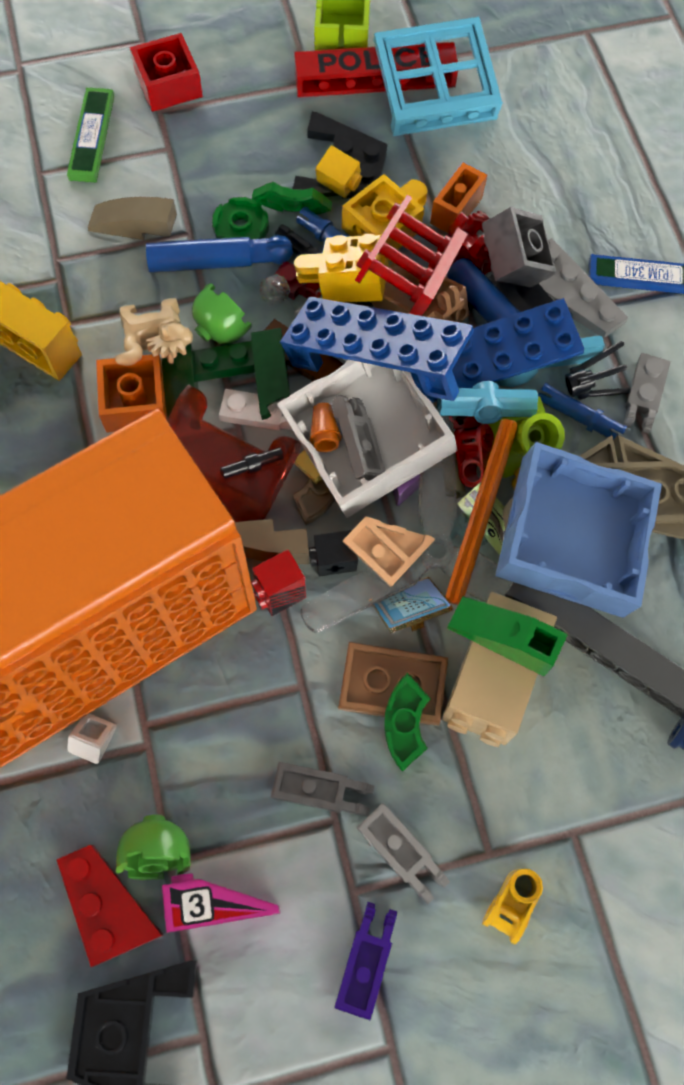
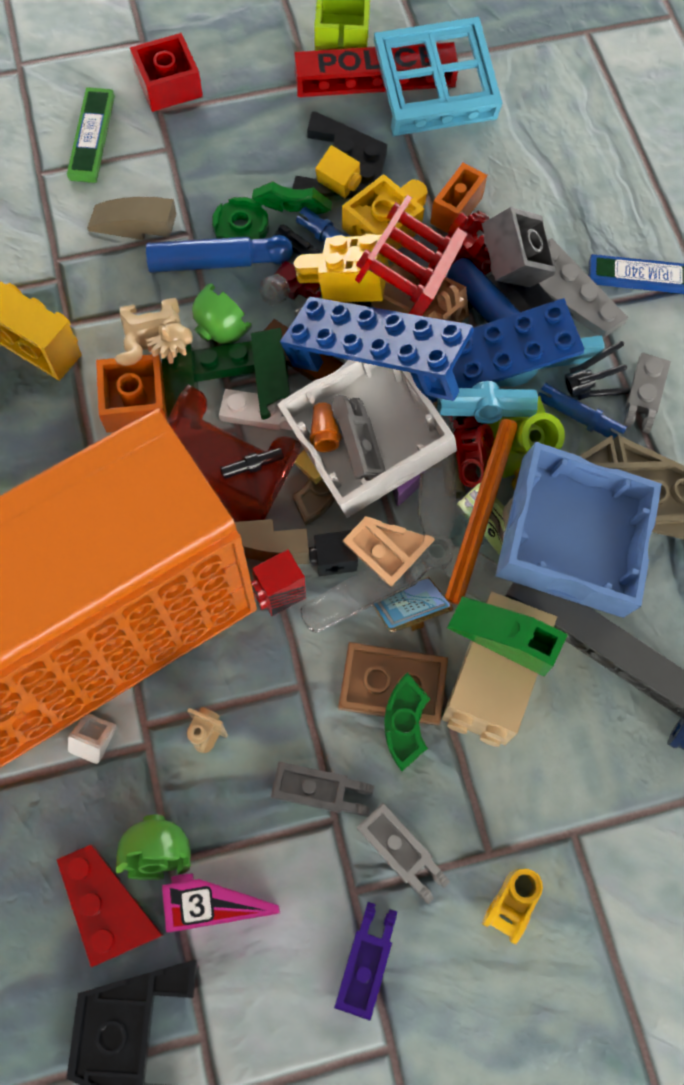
(205, 729): none -> tan hinge

